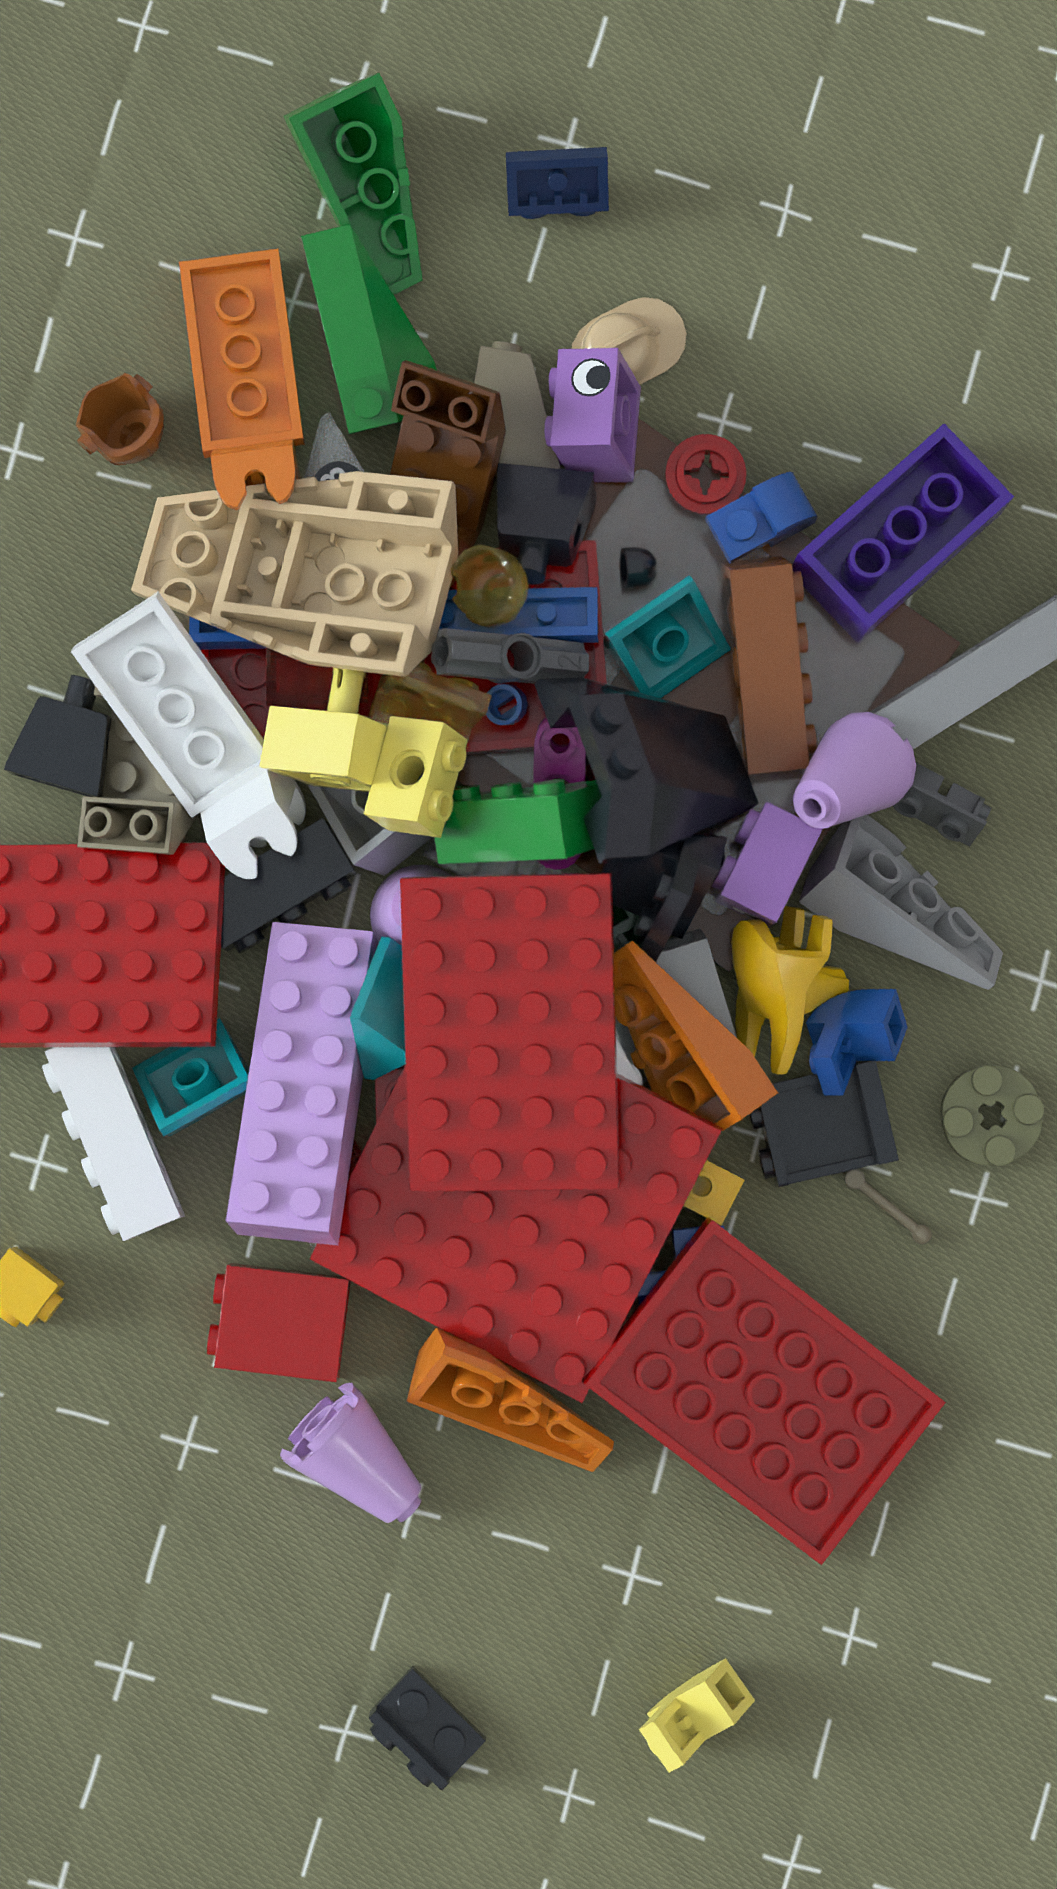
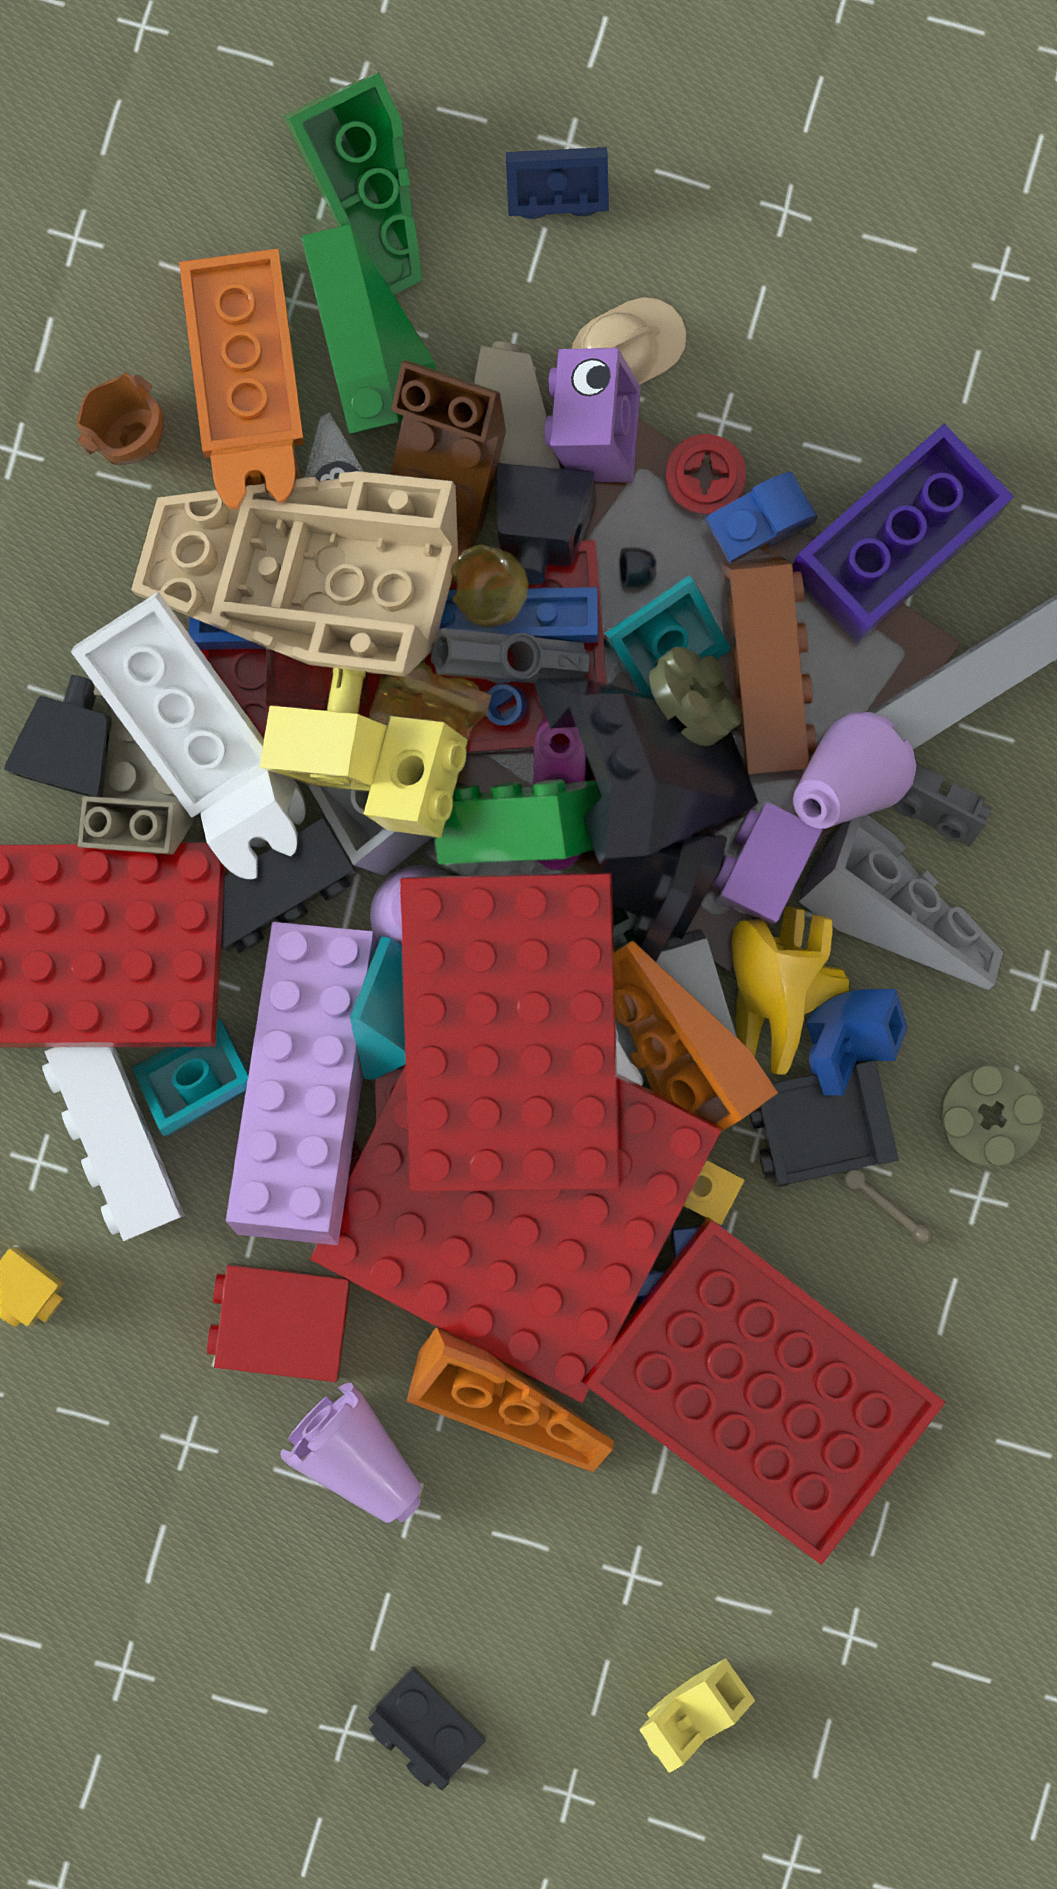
(695, 694): none -> olive plate

